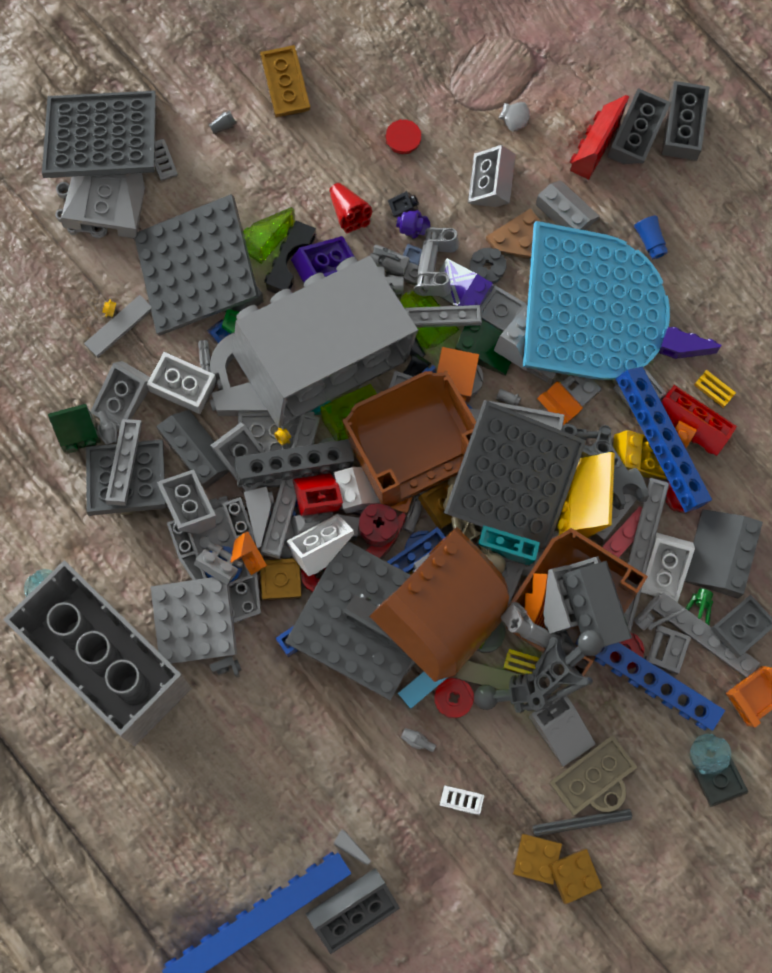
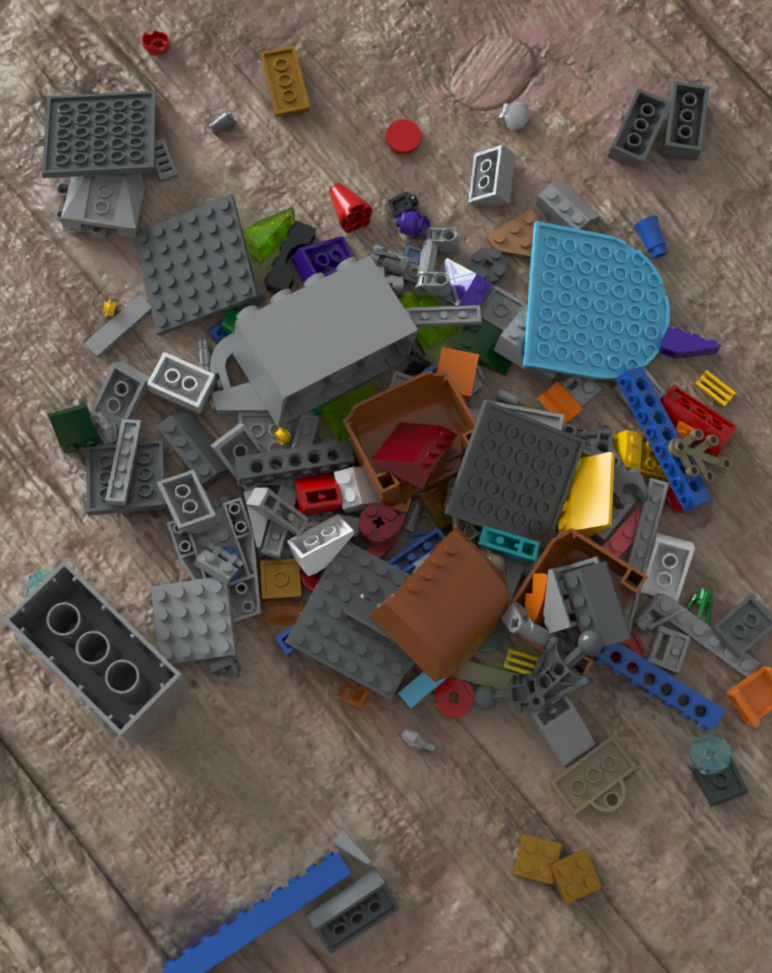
(156, 43): none -> red hair
(247, 550): orange slope -> none
(277, 510): none -> light grey slope
(282, 612): none -> clear orange slope
(354, 695): none -> clear orange slope
(415, 452): none -> dark red slope
(476, 811): white slope -> none
(582, 822): dark grey axle -> none
(598, 137): red slope -> none
(679, 448): none -> dark tan plant
(723, 552): dark grey slope -> none

